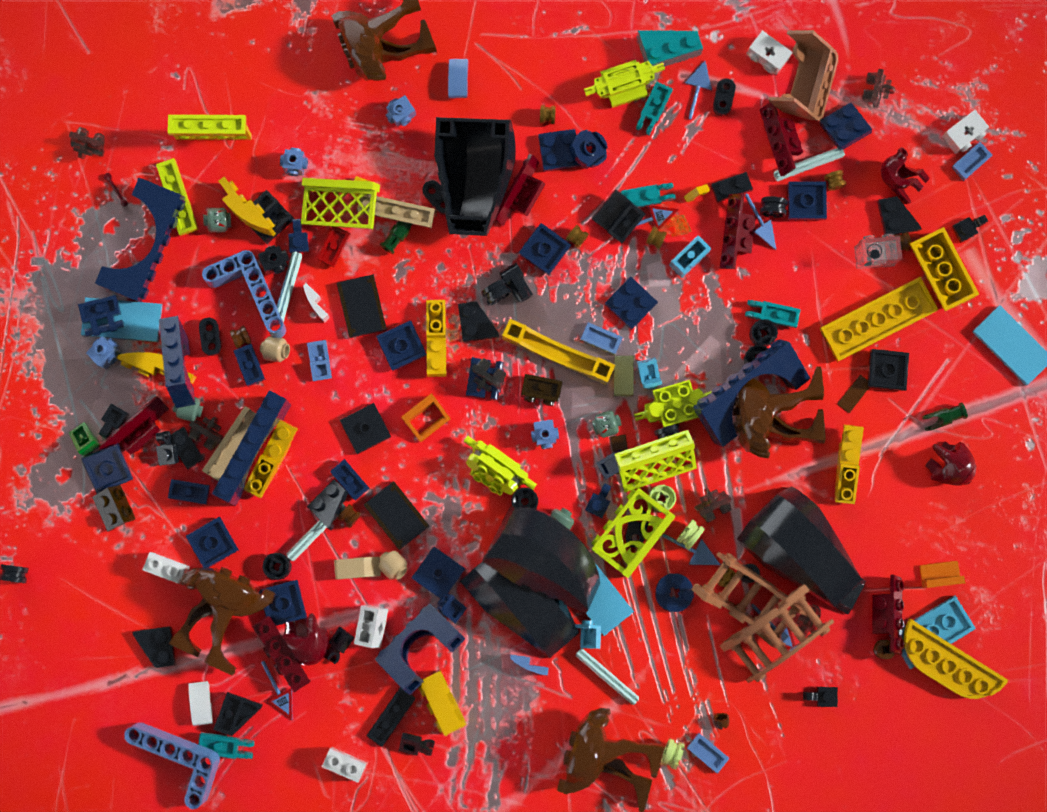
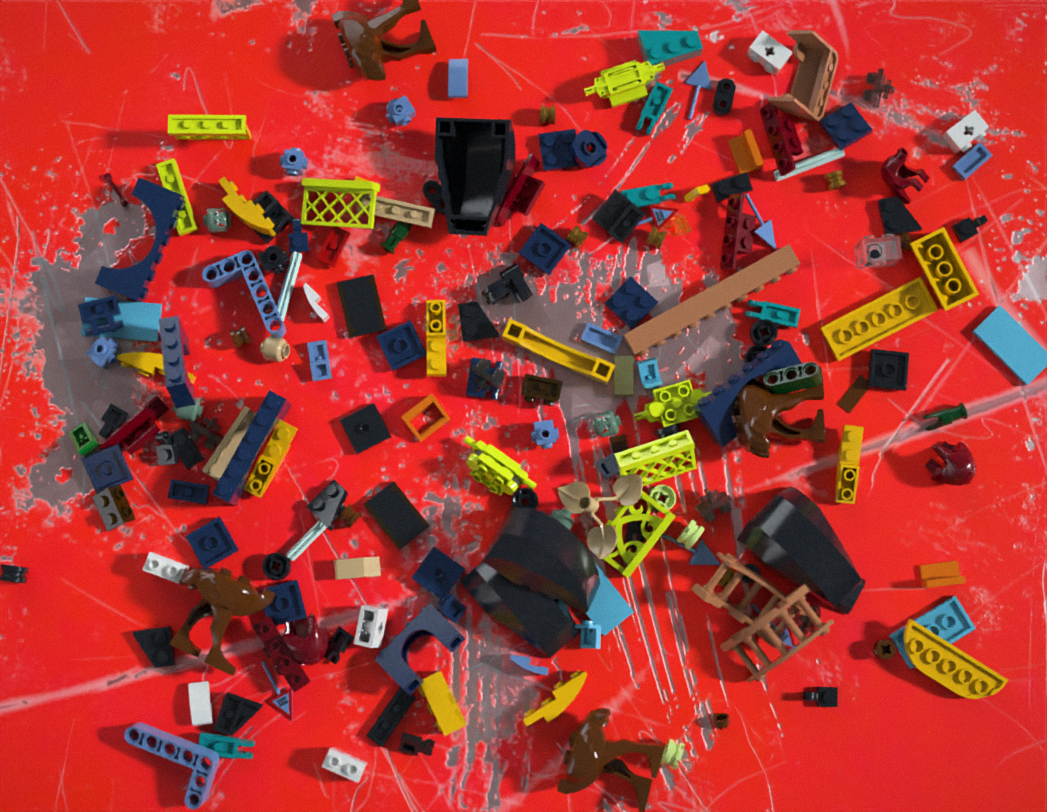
(85, 145): clear smoke hips -> none
(210, 337): black plate -> none
(249, 365): dark blue plate -> none
(349, 479): dark blue plate -> none
(393, 565): tan head -> none
(564, 695): none -> yellow slope
(577, 499): none -> tan plant
(598, 503): dark blue plate -> none
(607, 676): light aqua axle -> none
(672, 603): dark blue plate -> none
(690, 256): medium azure brick -> none
(707, 753): medium blue tile -> none
(711, 300): none -> nougat brick
(746, 152): none -> orange panel
(773, 206): black wheel -> none
(793, 378): none -> dark green beam
(807, 200): dark blue plate -> none
(888, 614): dark red bracket -> none

